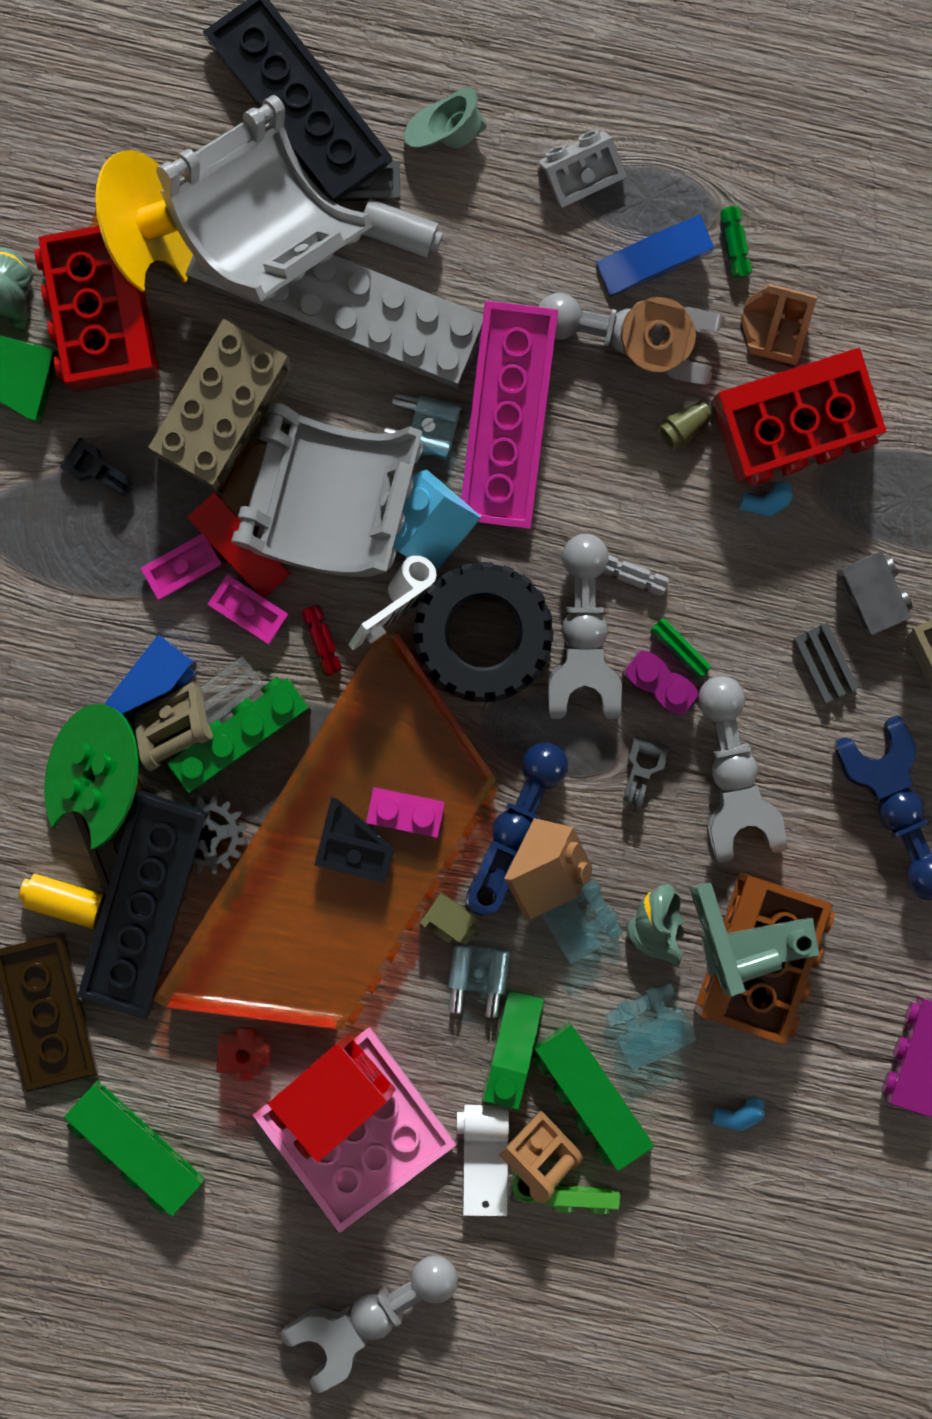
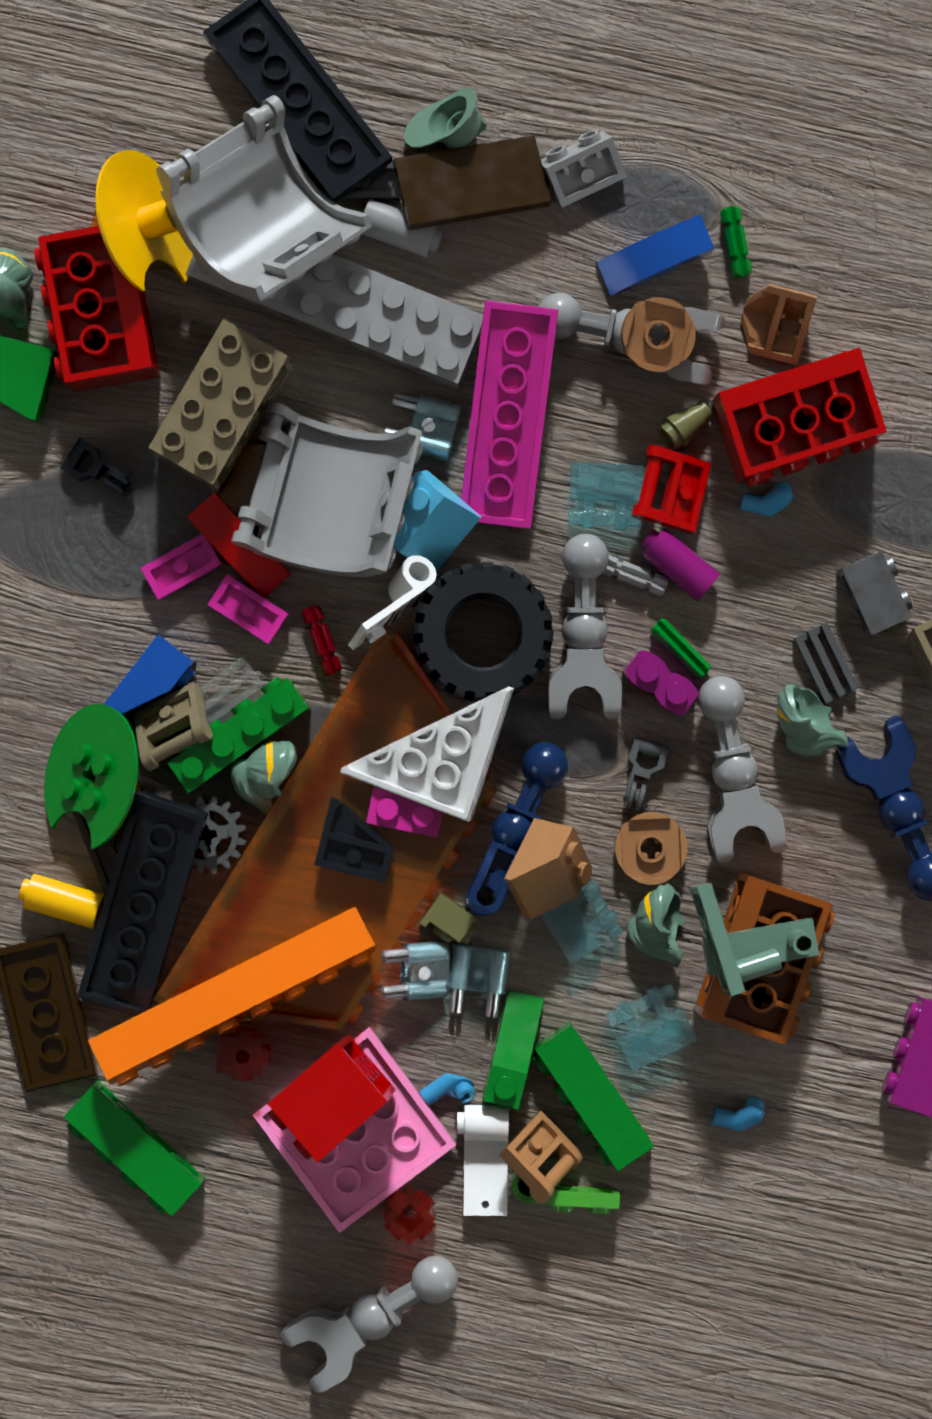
(232, 996): none -> orange brick
(260, 774): none -> sand green hair
(409, 1227): none -> clear red brick
(422, 971): none -> clear light blue piece
(441, 762): none -> white tile
(449, 1085): none -> dark azure arm
(471, 182): none -> dark brown tile
(604, 483): none -> clear light blue plate
(665, 862): none -> medium nougat plate
(679, 563): none -> magenta brick
(682, 492): none -> red plate
(807, 722): none -> sand green hair

